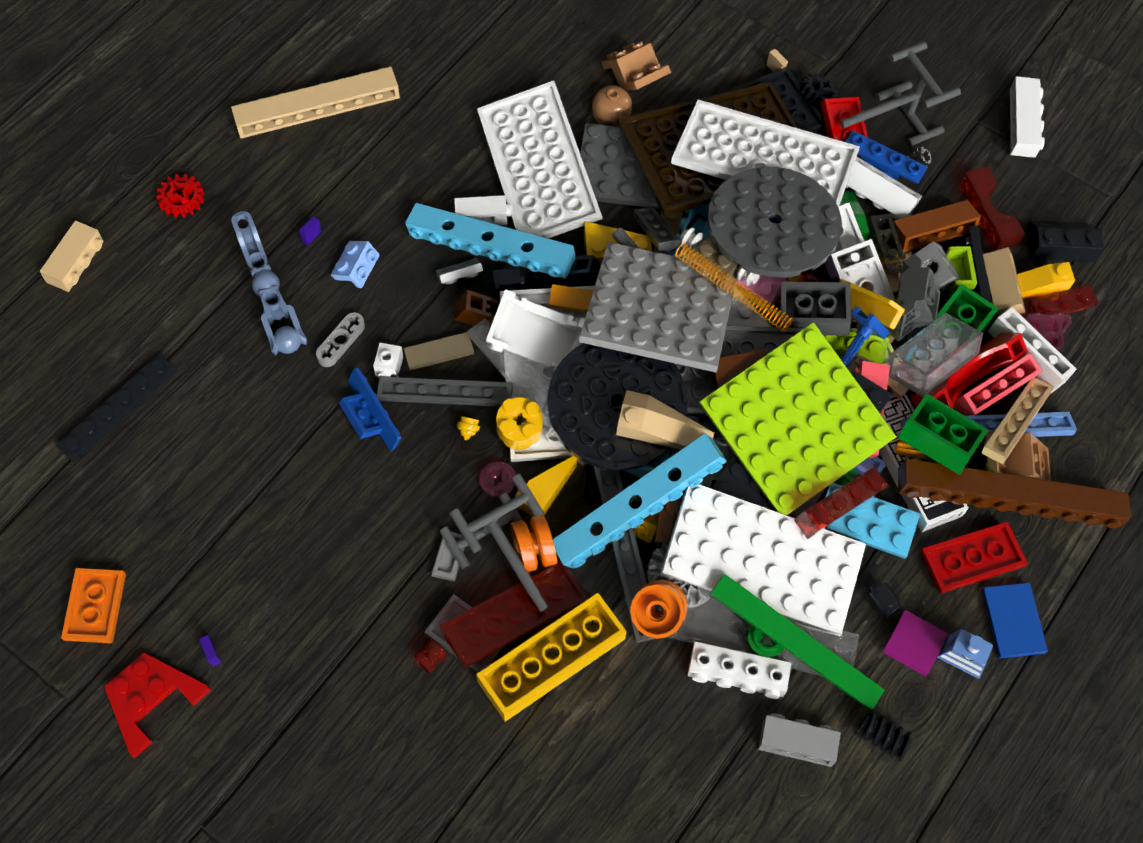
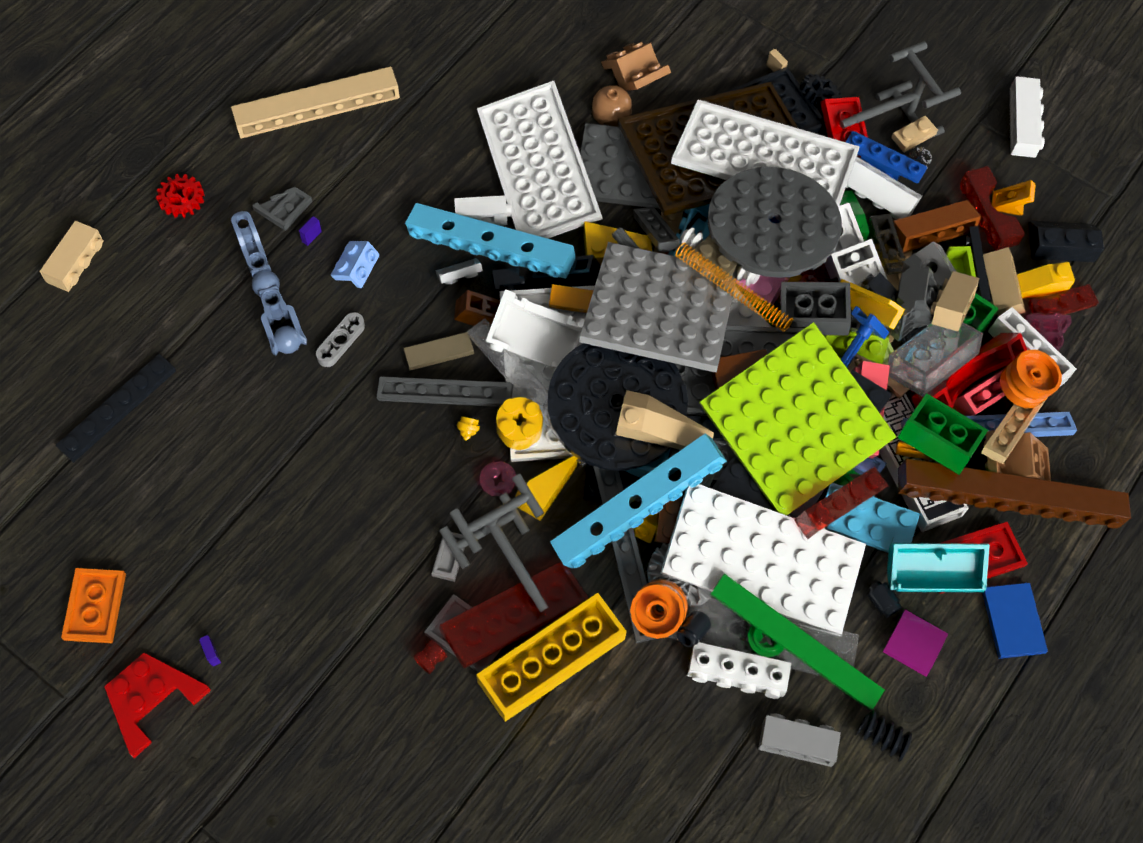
(284, 207): none -> dark grey wing
(367, 413): blue bracket -> none
(388, 360): white brick -> none
(537, 543): orange wheel -> none
(693, 628): none -> black brick
(879, 285): none -> black brick
(914, 133): none -> tan plate
(938, 567): none -> teal container
(954, 300): none -> tan brick
(966, 652): medium blue torso -> none
(1013, 198): none -> light orange slope
(1030, 378): none -> orange wheel

